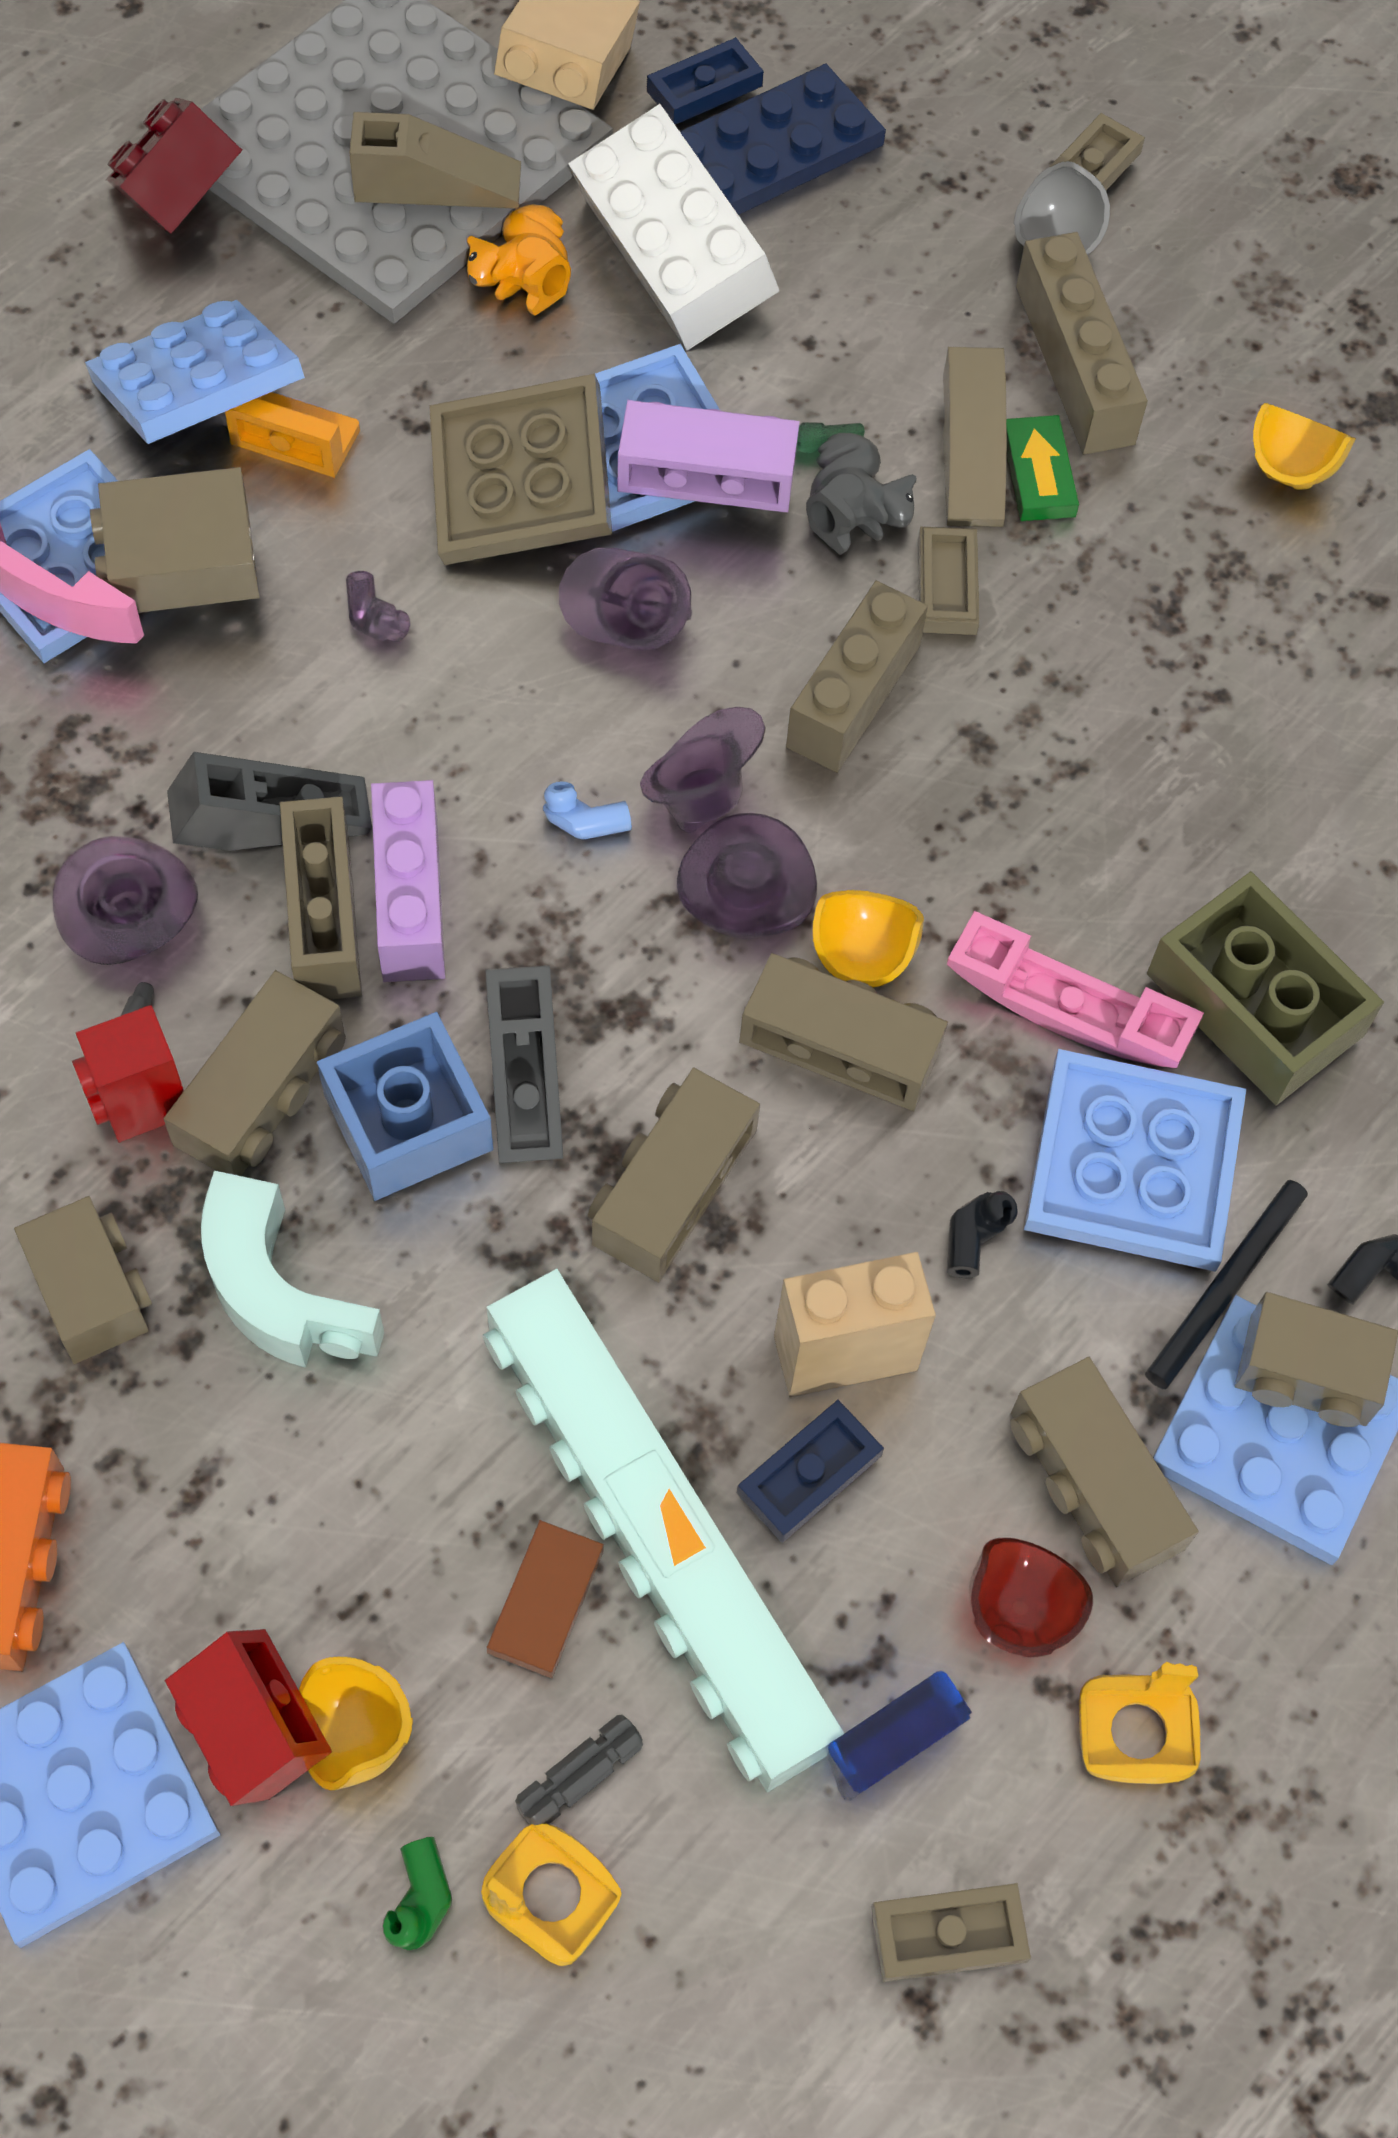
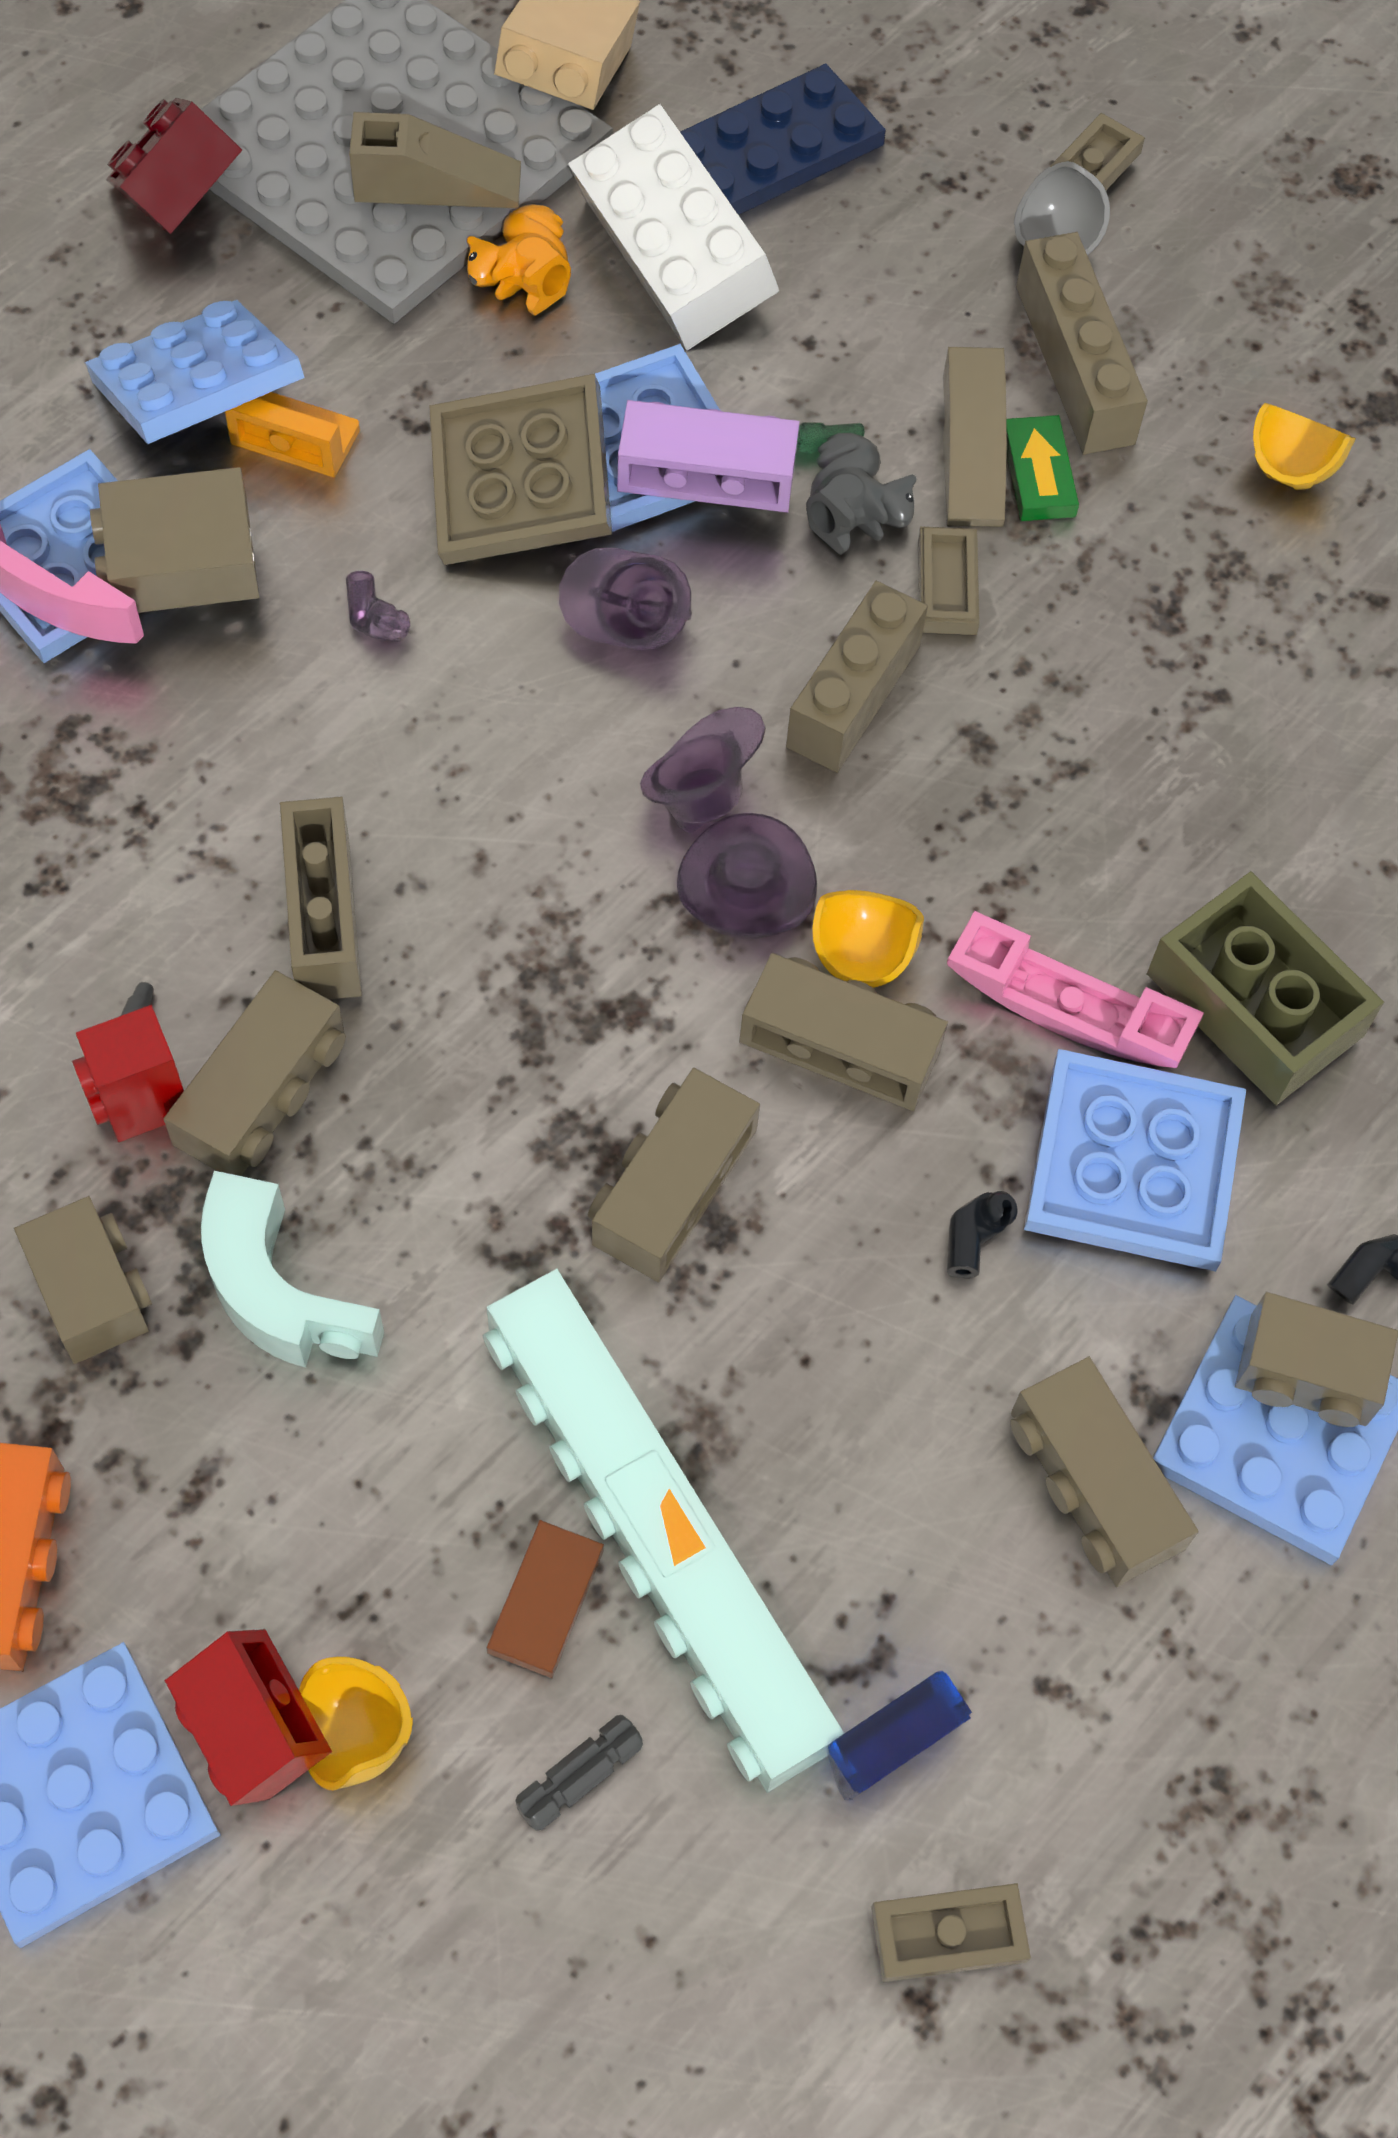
(121, 899): clear purple hat -> none
(238, 800): dark grey slope -> none
(406, 1105): medium blue brick -> none
(407, 881): lavender brick -> none
(424, 1902): green arm -> none
(503, 1892): yellow piece -> none
(524, 1063): dark grey slope -> none
(581, 820): light blue arm -> none
(705, 80): dark blue plate -> none
(810, 1470): dark blue plate -> none
(853, 1324): tan brick -> none
(1027, 1598): clear red helmet -> none
(1163, 1692): yellow piece -> none
(1226, 1284): black bar -> none

